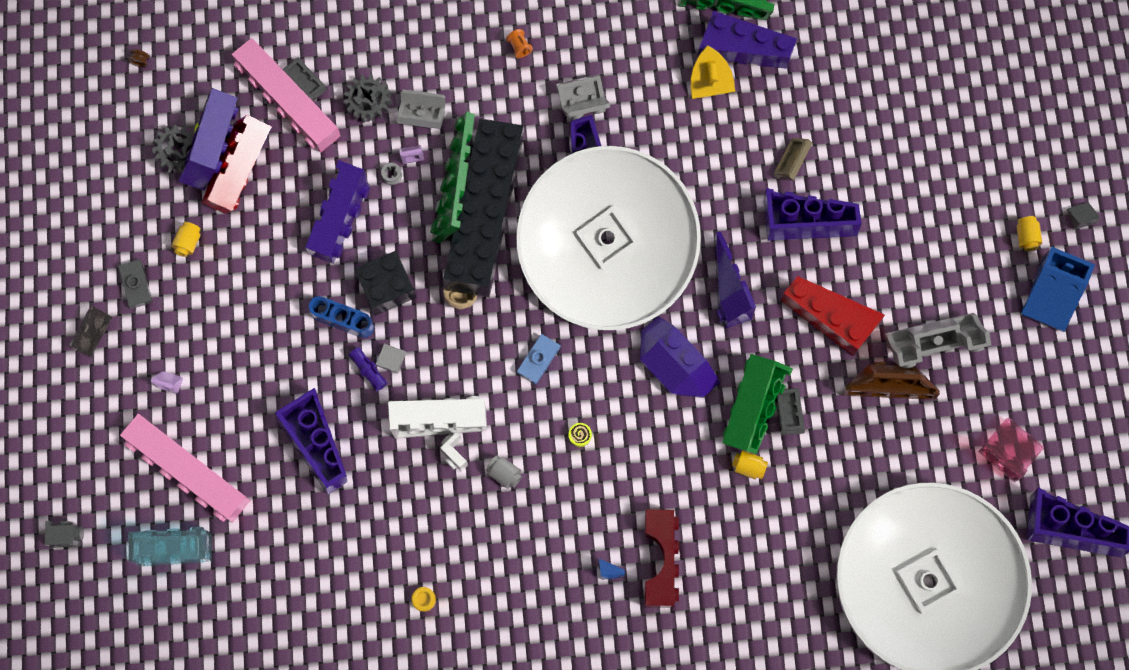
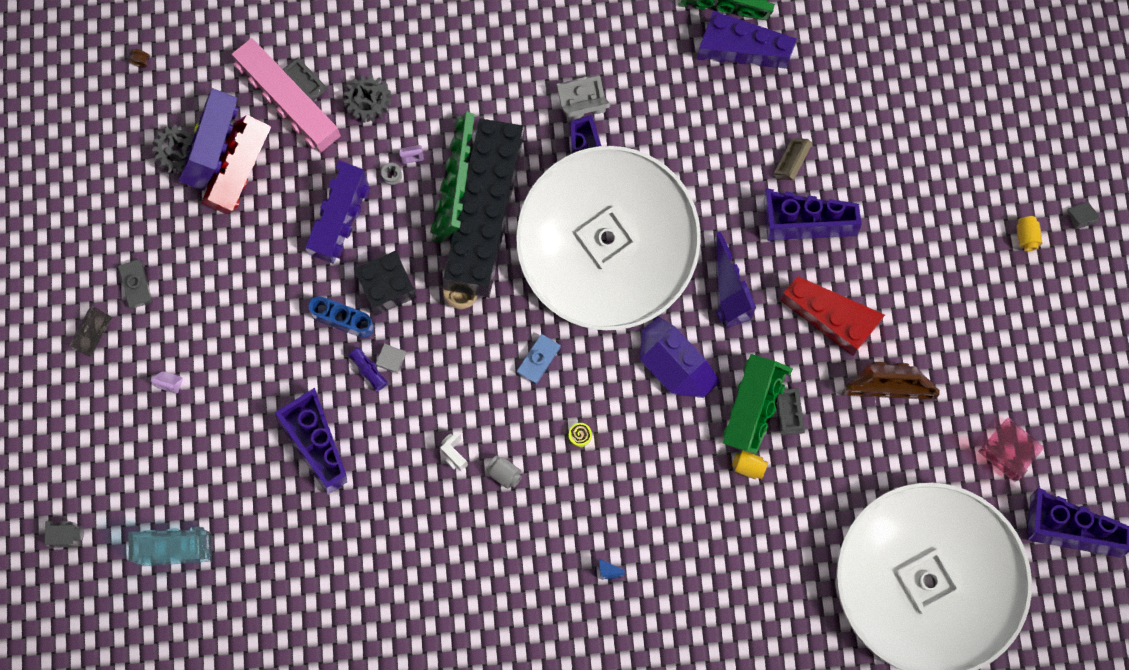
(185, 468): bright pink brick -> none
(186, 239): yellow brick -> none
(421, 109): light grey bracket -> none
(423, 599): yellow tile -> none
(437, 417): white wedge -> none
(519, 43): orange bush -> none
(660, 528): dark red arch -> none
(711, 75): yellow shield -> none
(944, 335): light grey bracket -> none
(1057, 288): blue slope -> none

